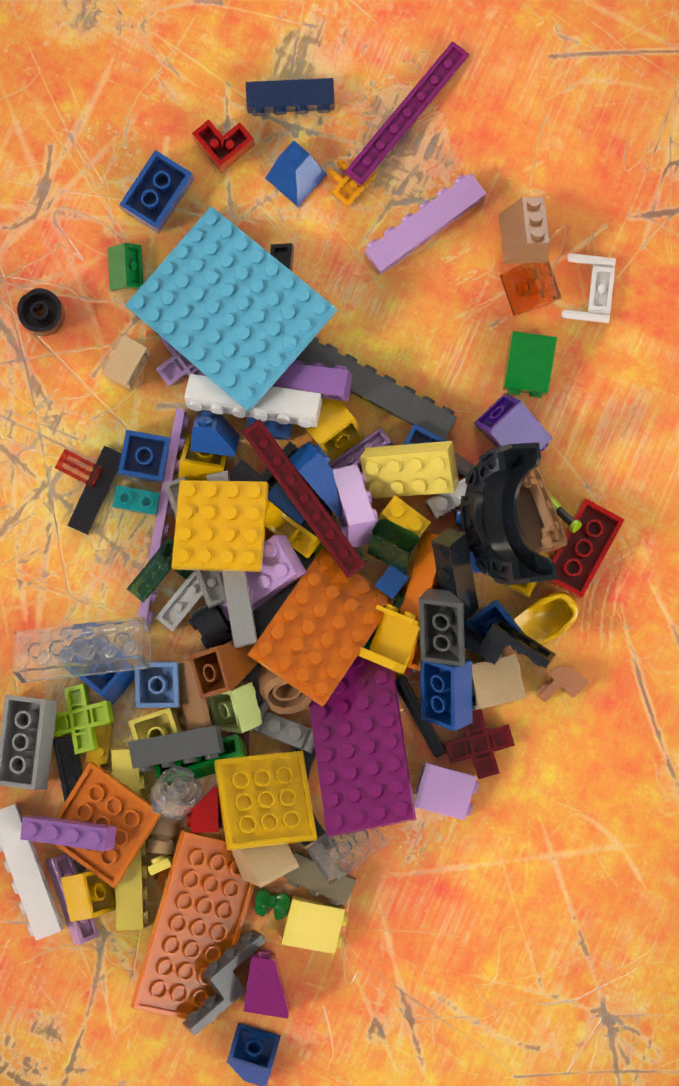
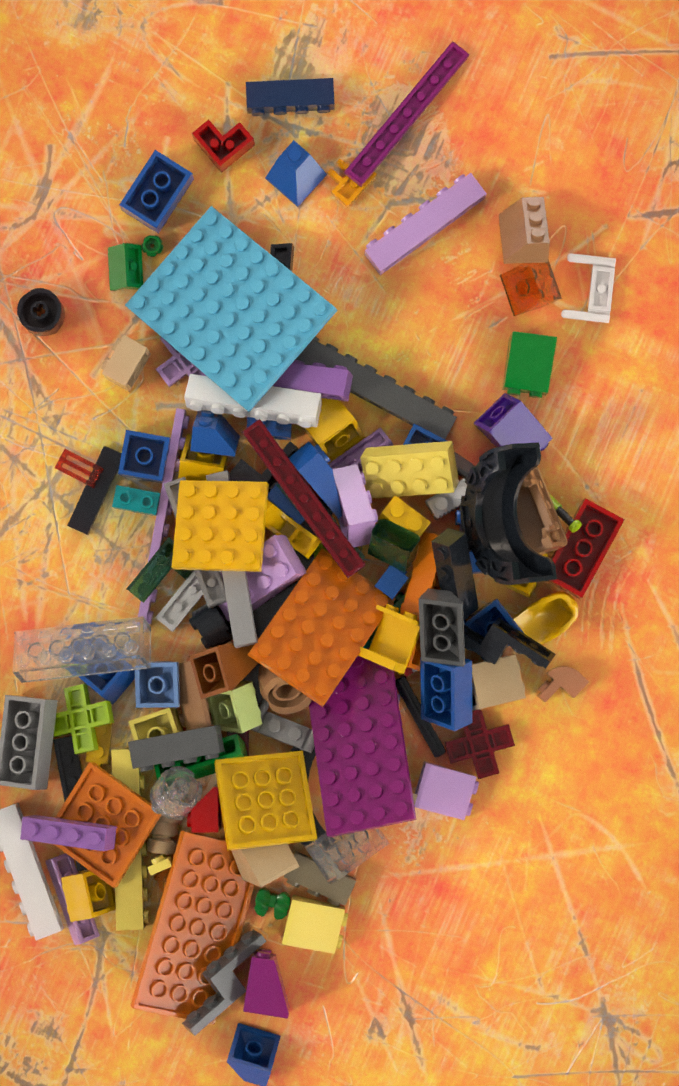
(158, 247): none -> green plate

